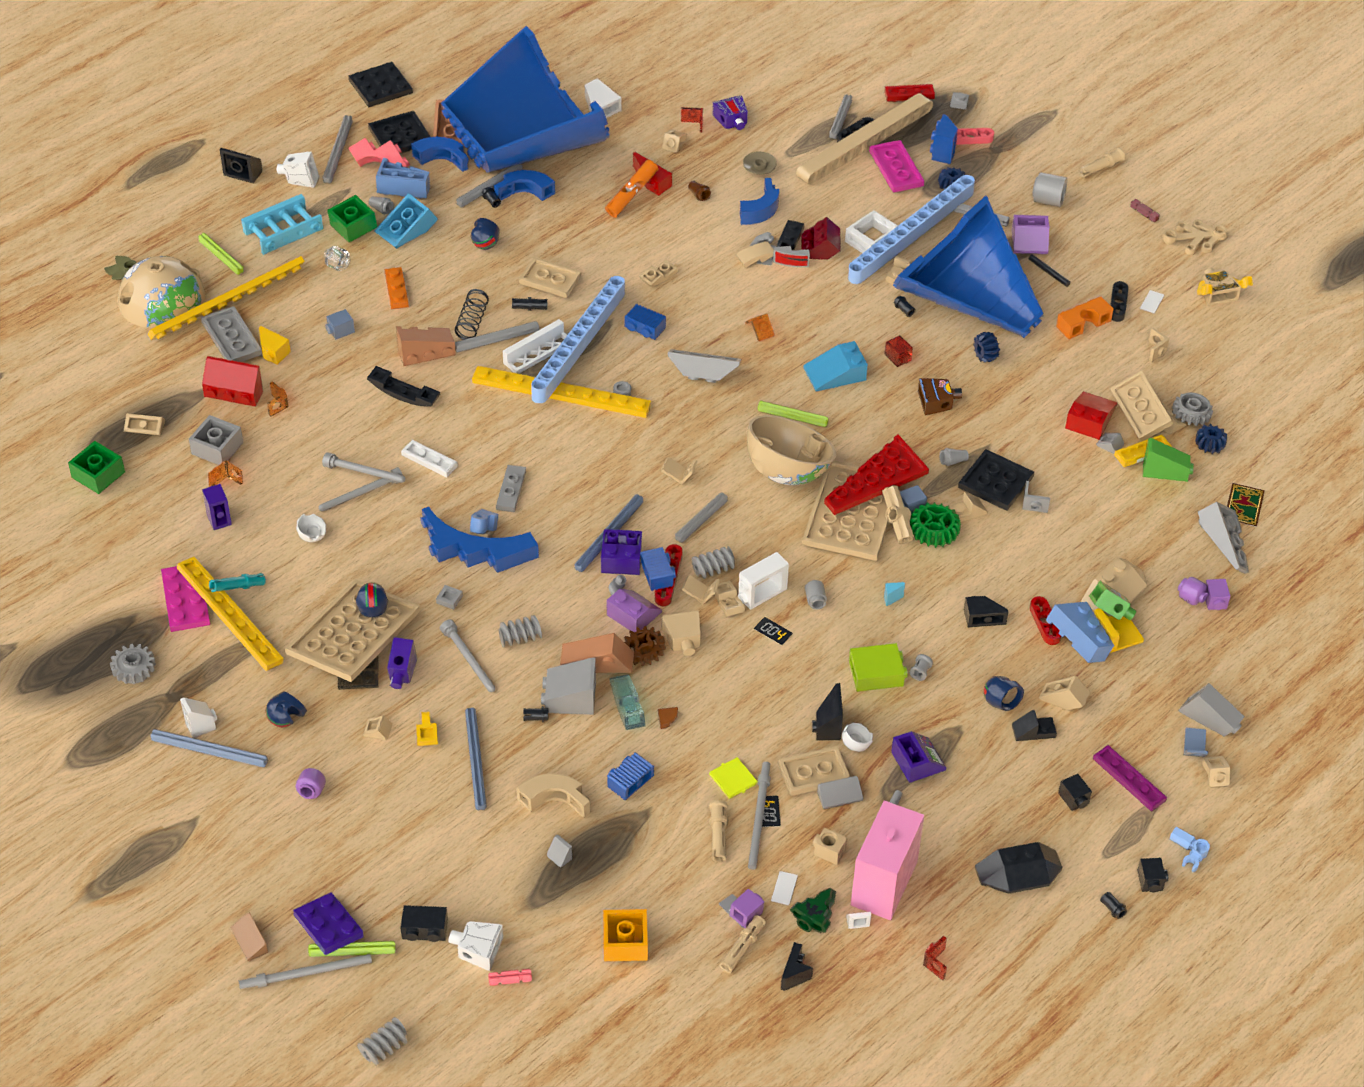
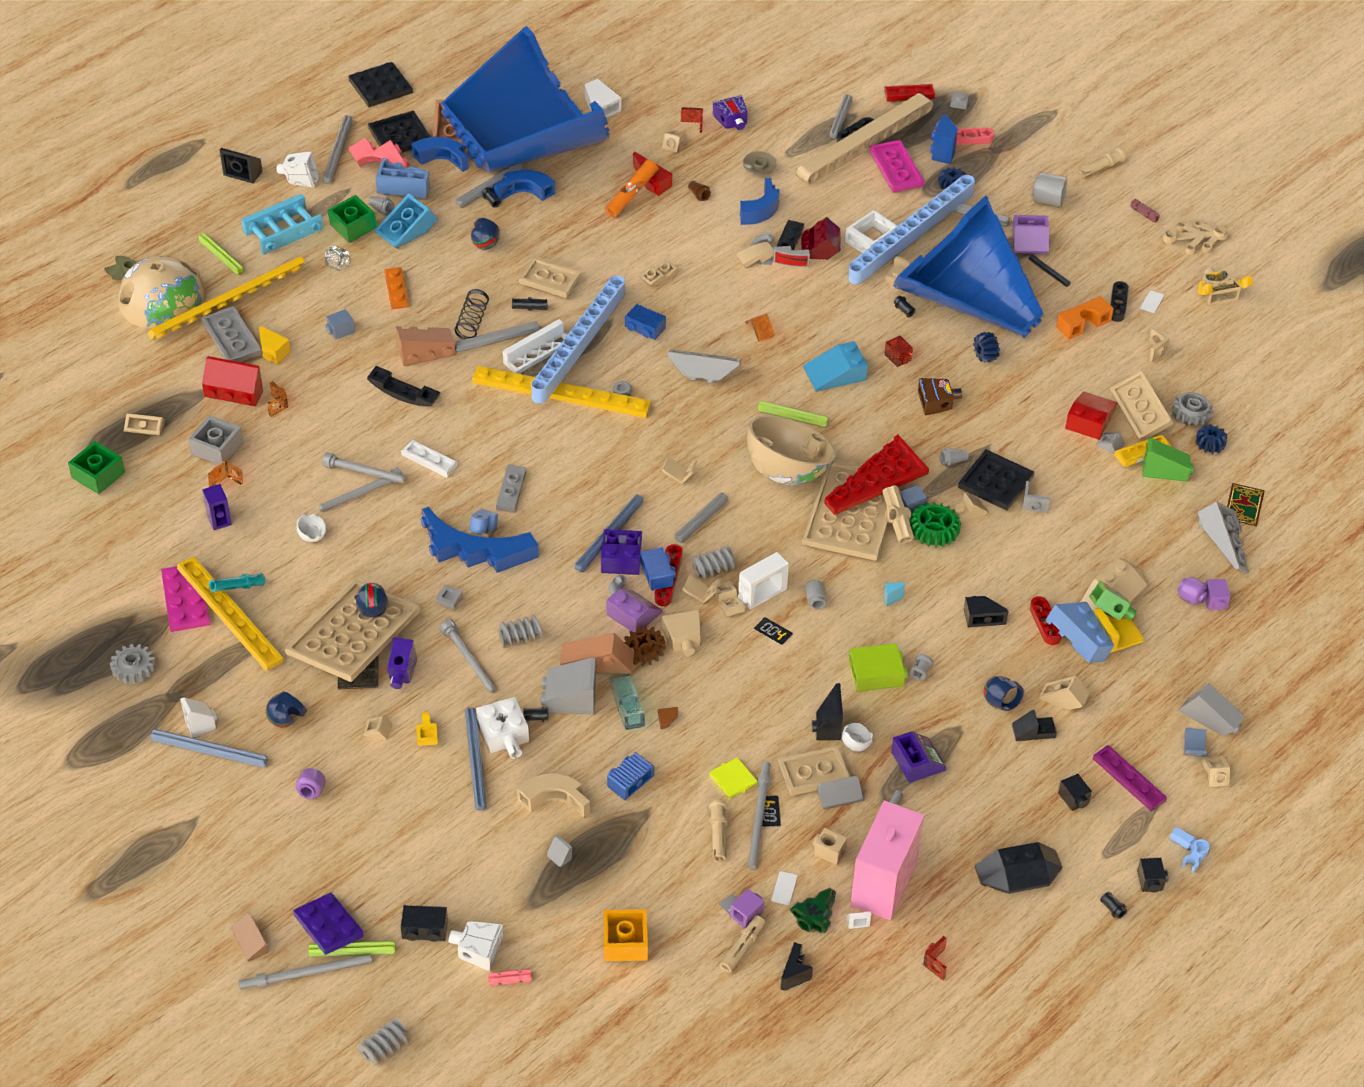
(503, 726): none -> white brick

